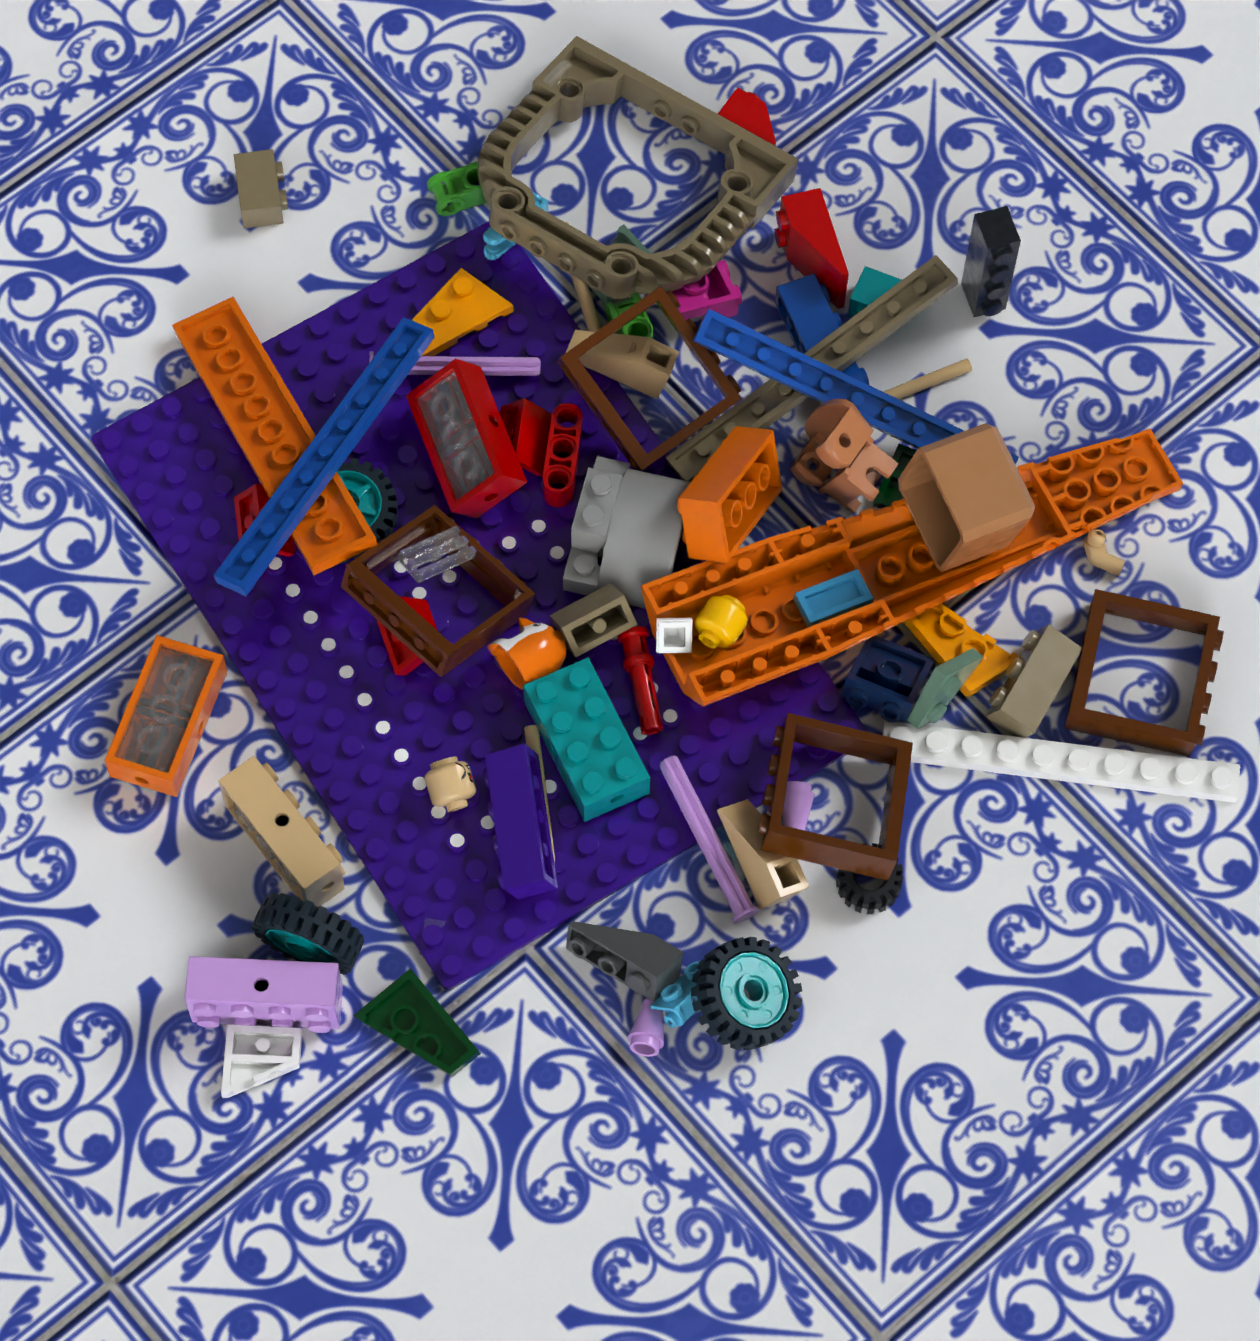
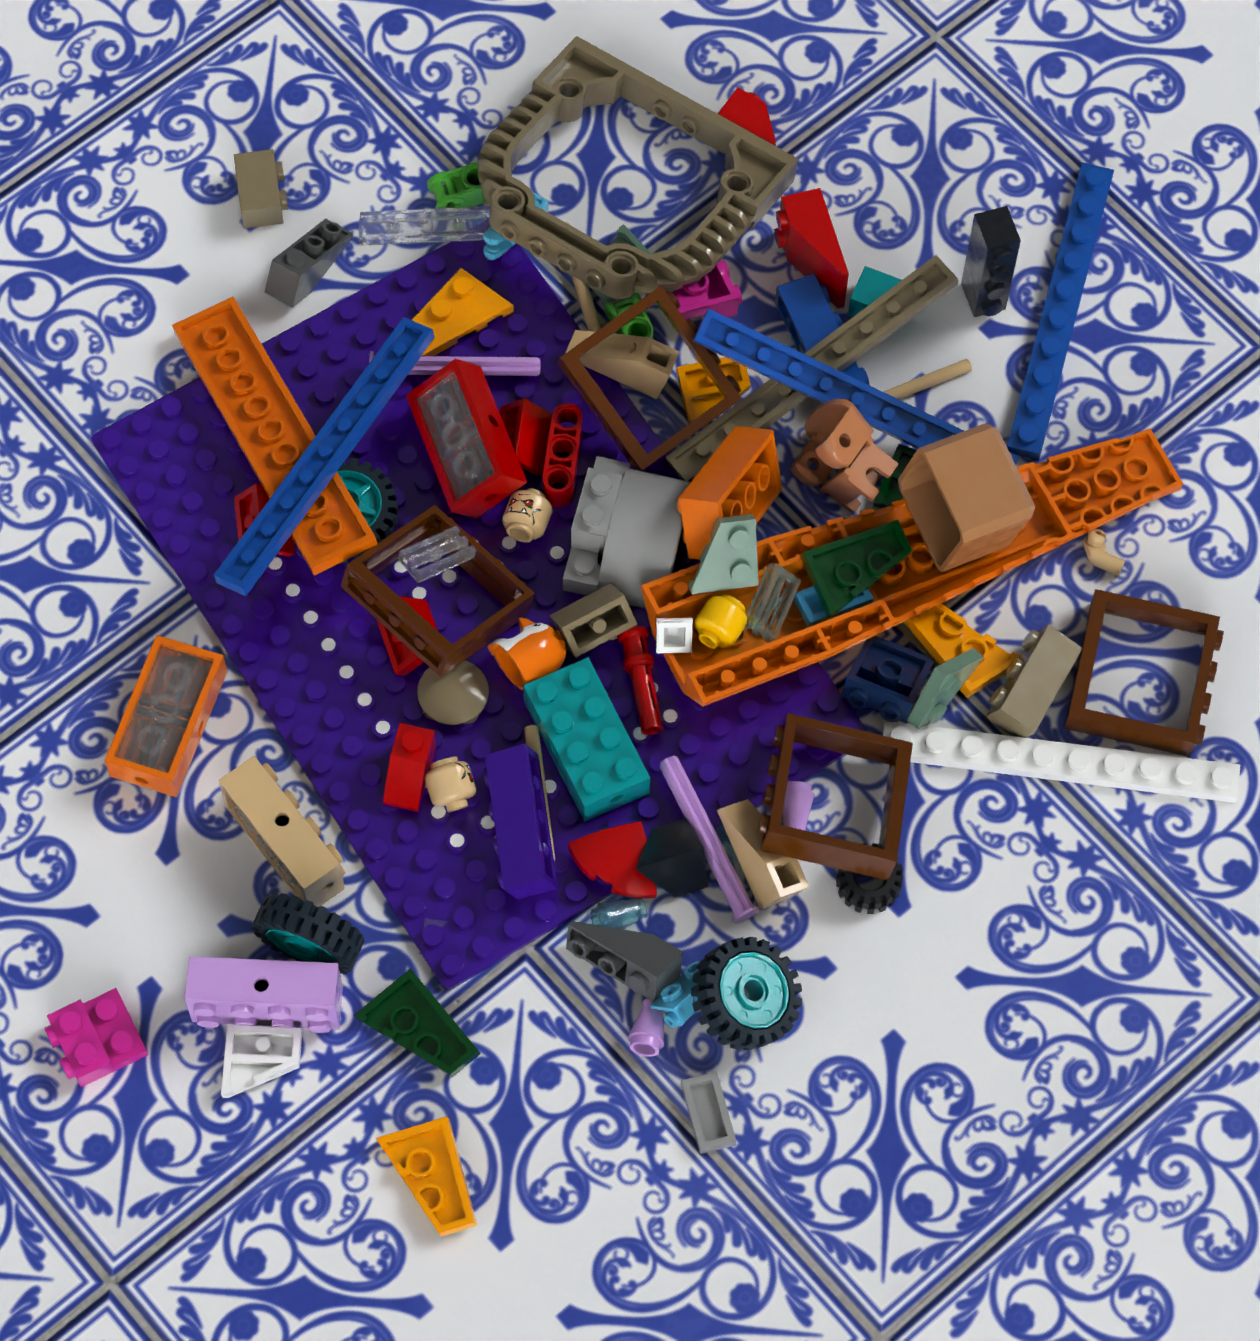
(95, 1037): none -> dark pink plate
(305, 262): none -> dark grey slope
(407, 766): none -> red slope
(423, 225): none -> clear tile
(433, 1172): none -> light orange wing
(455, 696): none -> dark tan dish
(527, 515): none -> tan head
(613, 858): none -> red brick
(619, 913): none -> clear light blue cone
(674, 859): none -> black slope
(699, 390): none -> light orange wing
(708, 1112): none -> light grey tile
(729, 557): none -> sand green wing
(767, 599): none -> clear light blue tile
(854, 563): none -> dark green wing
(1060, 311): none -> blue plate

